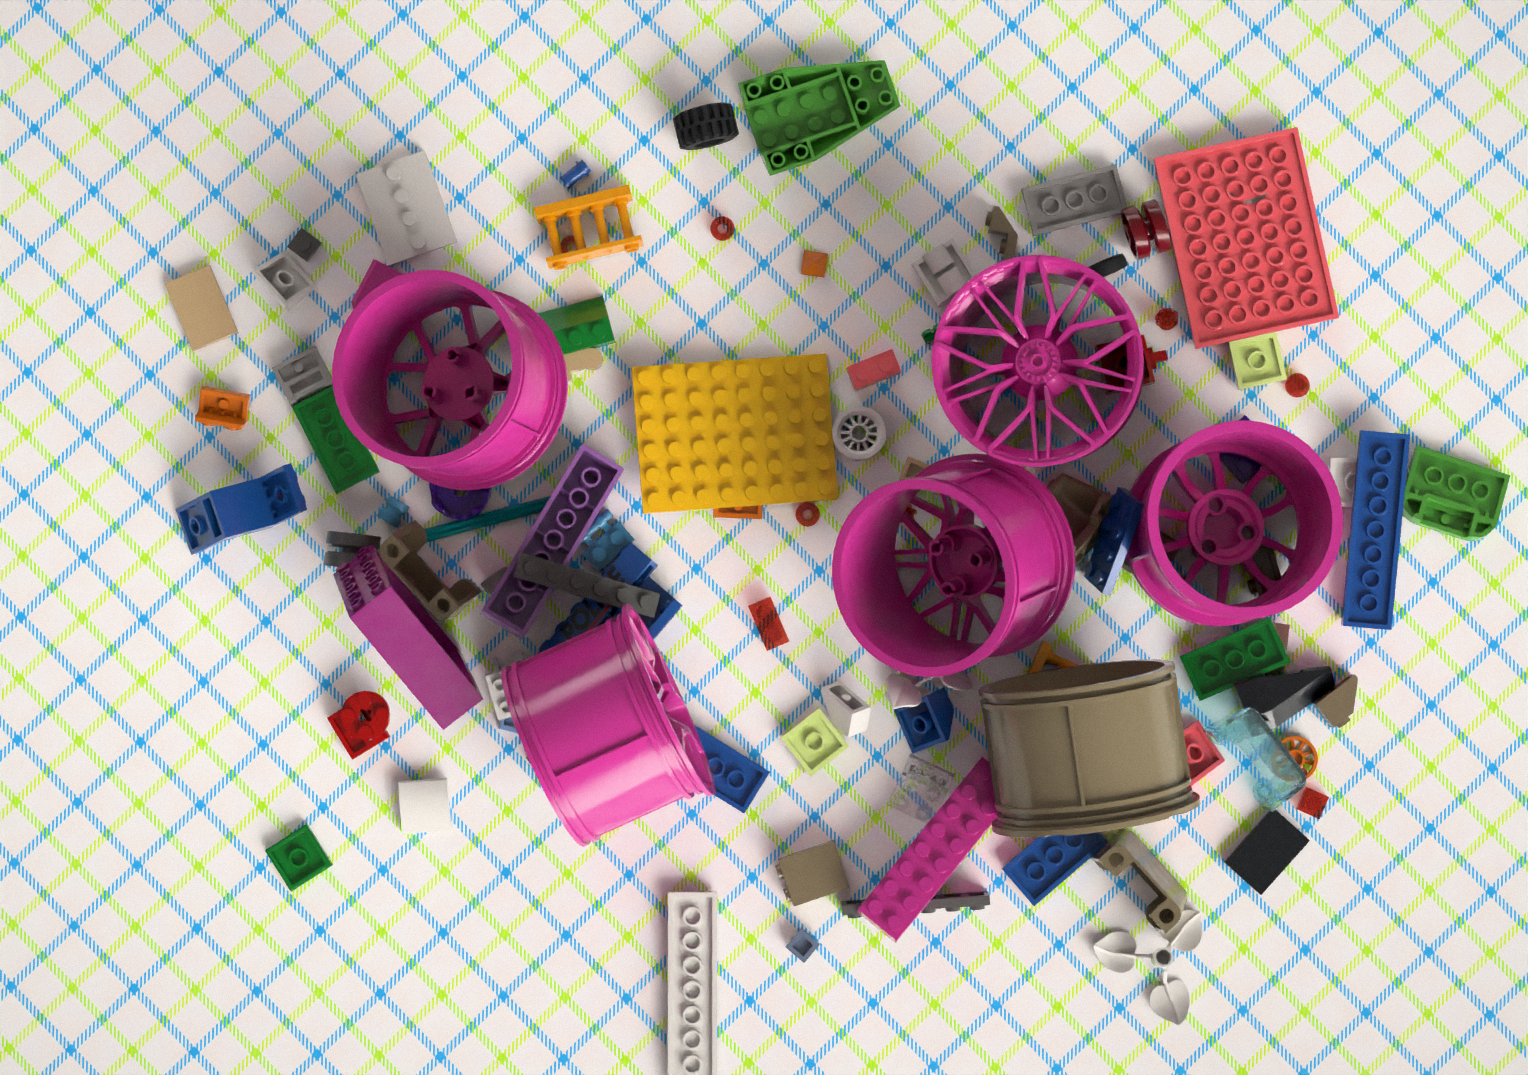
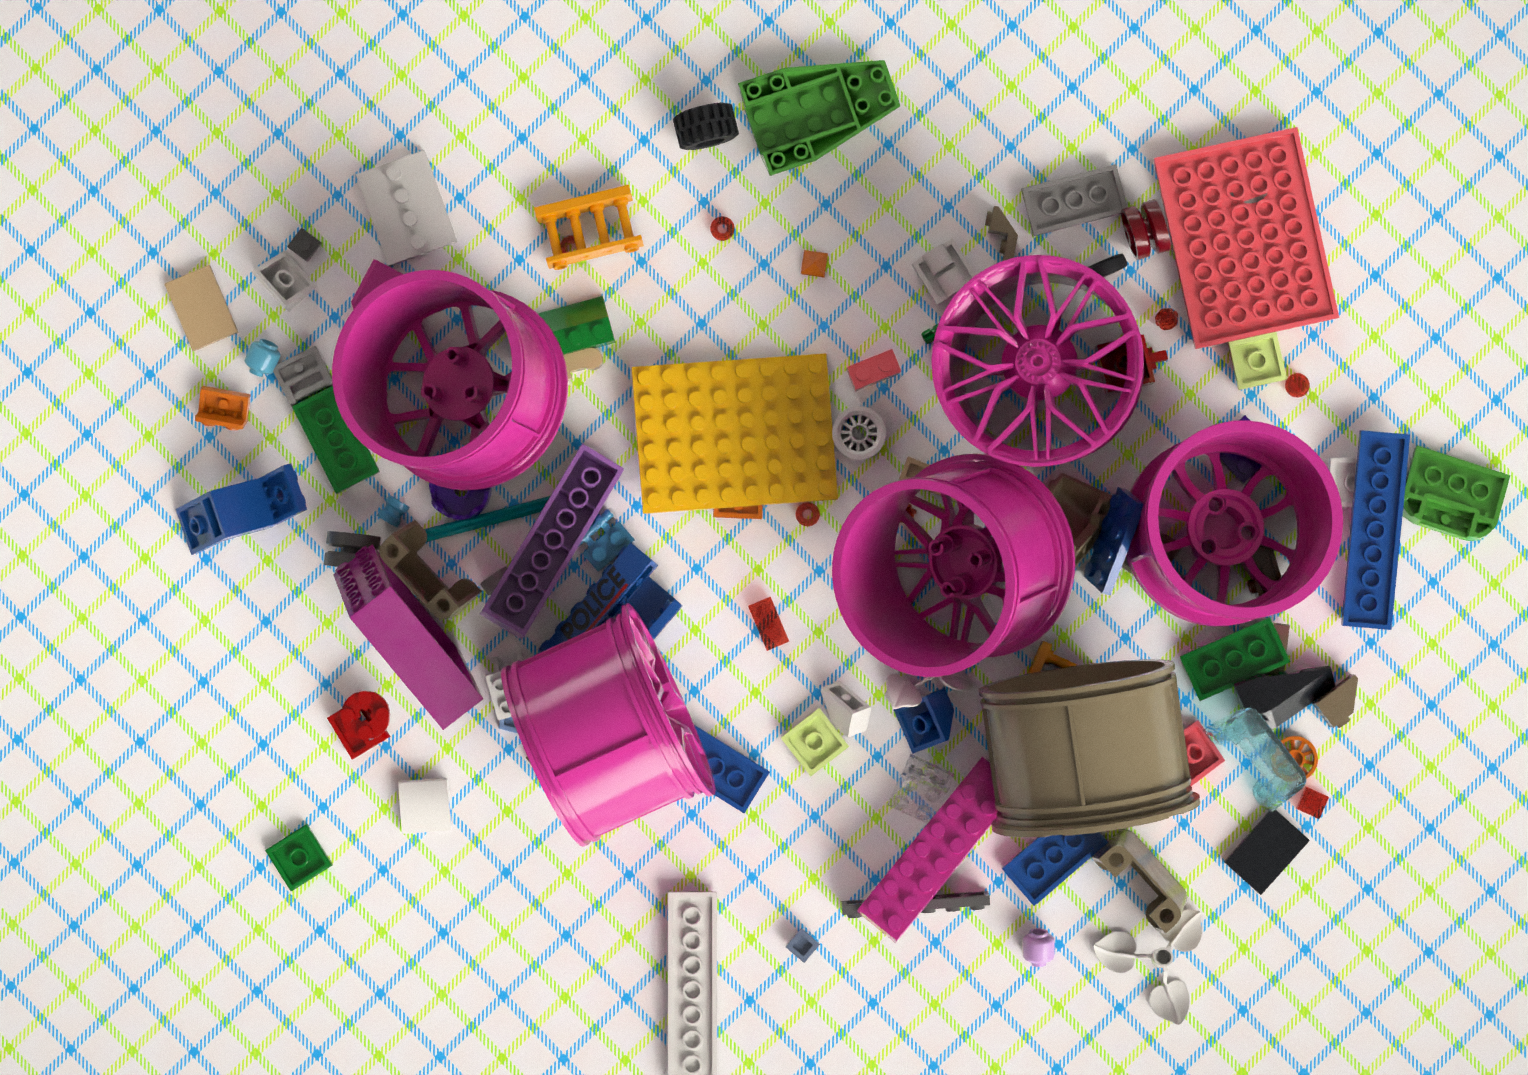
(262, 357): none -> medium azure head
(575, 174): blue pin -> none
(585, 584): dark grey plate -> none
(812, 873): dark tan brick -> none
(1038, 947): none -> lavender head

